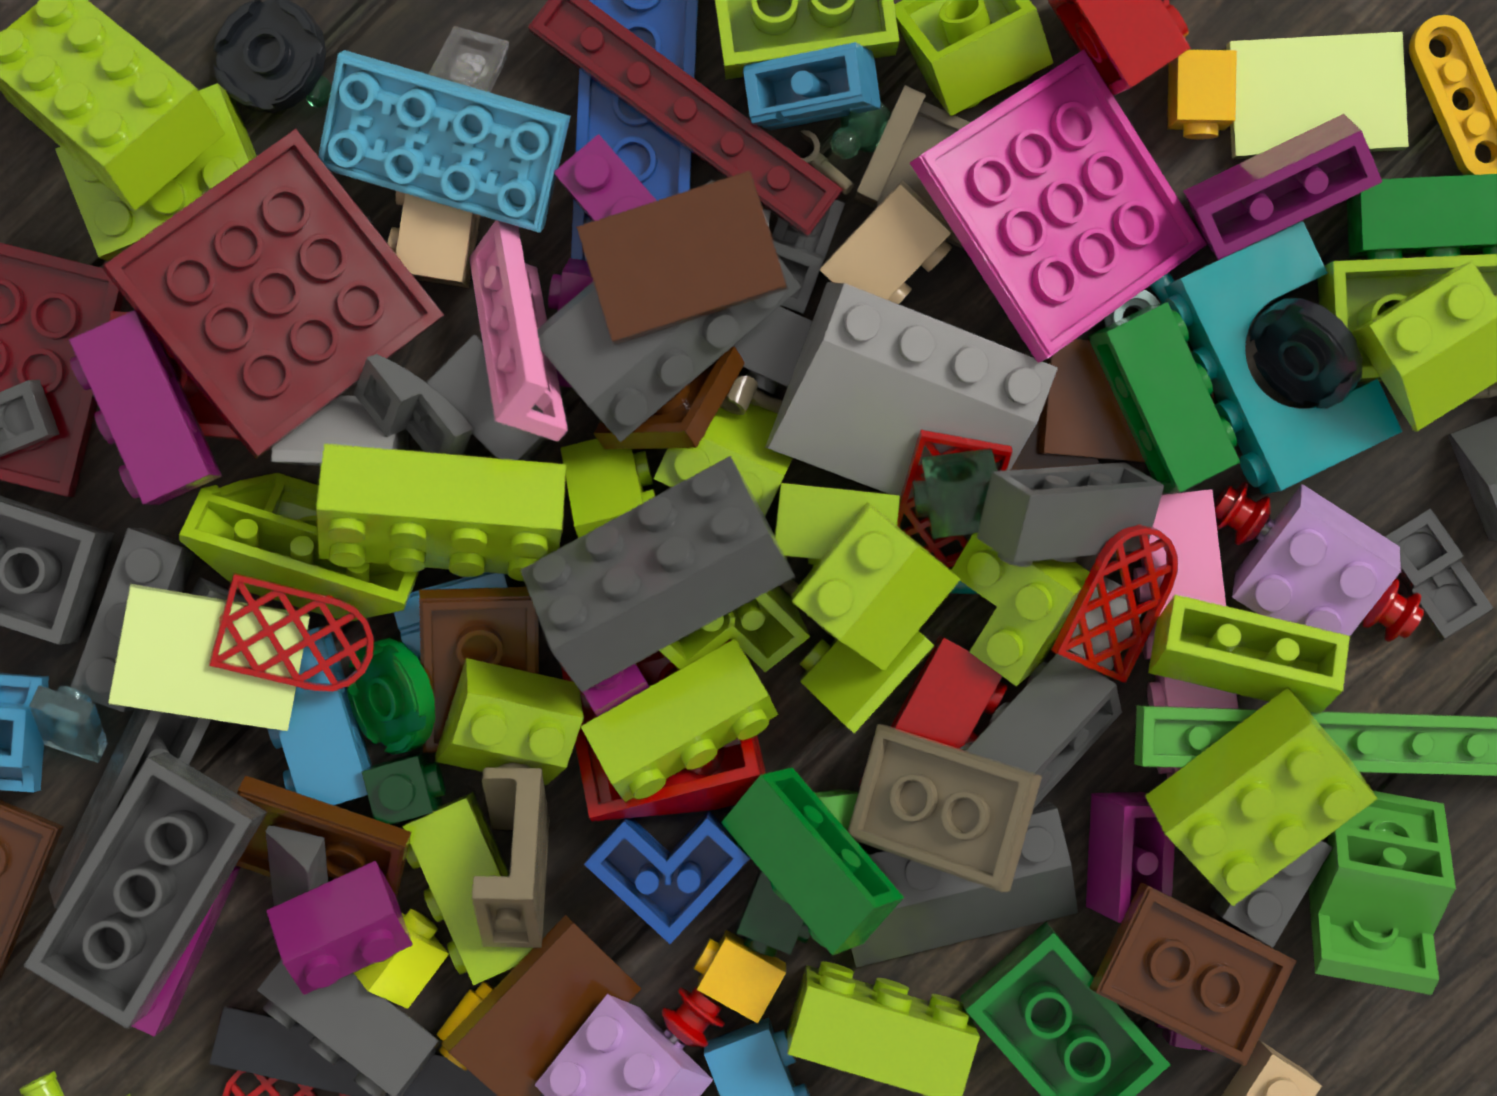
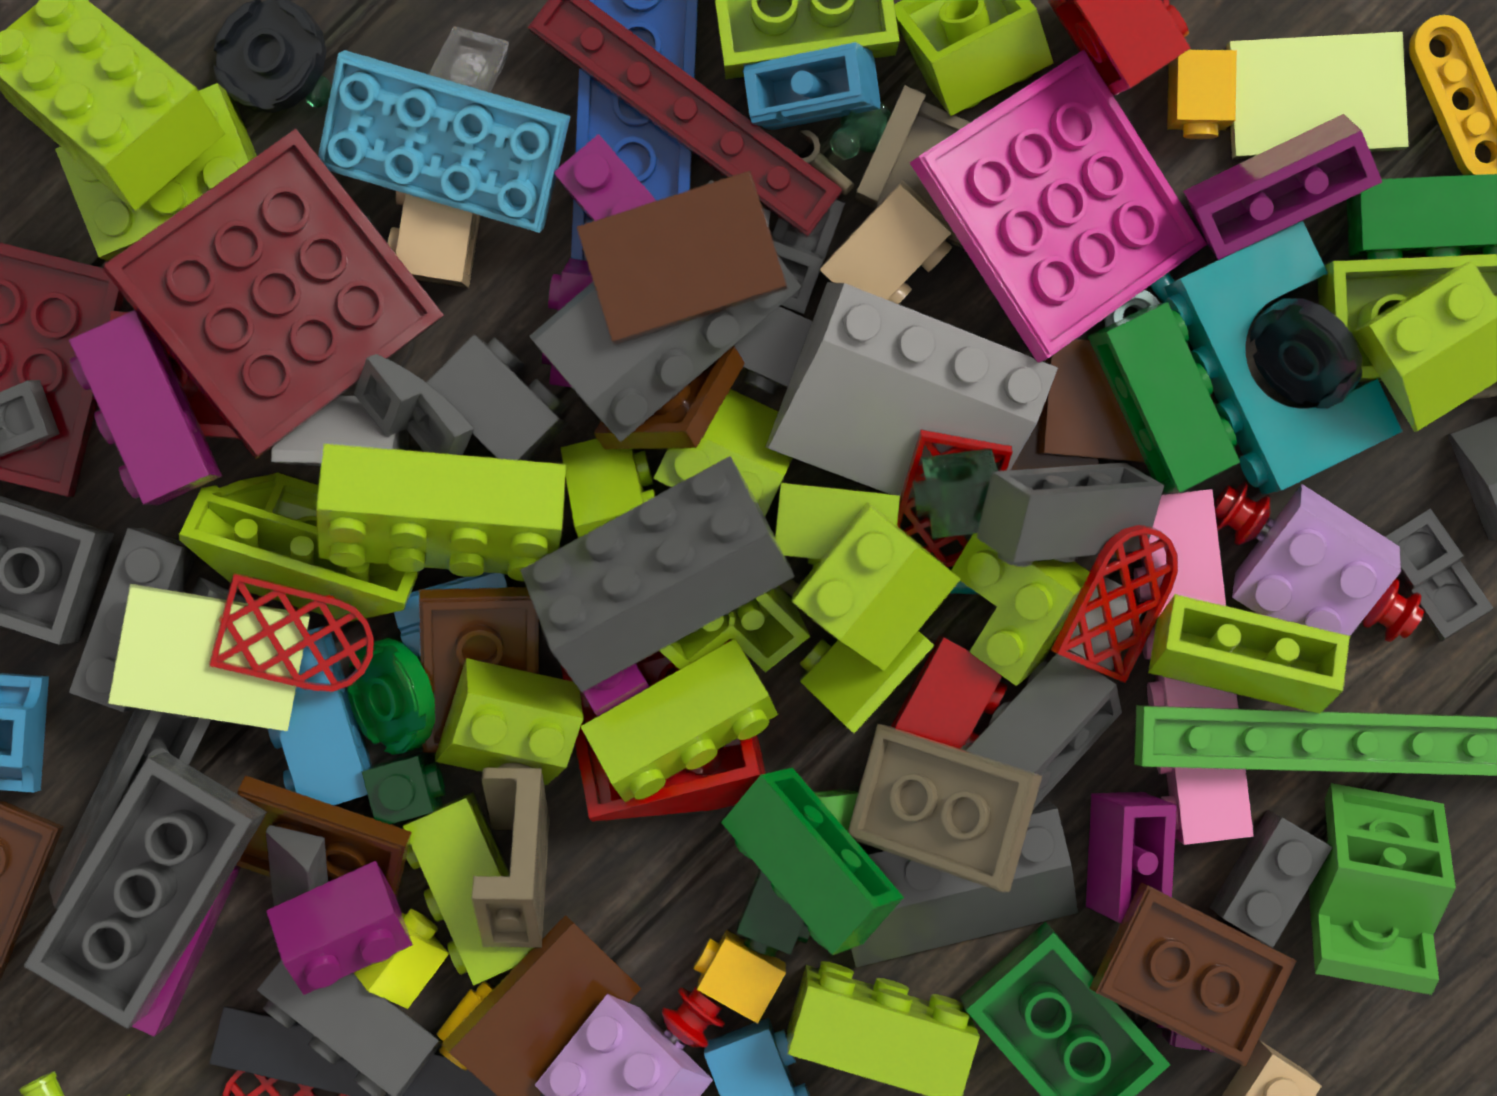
(69, 722): clear light blue plate -> none
(509, 316): bright pink fence -> none
(666, 885): blue brick -> none
(745, 392): dark tan hand -> none
(1260, 797): lime brick -> none

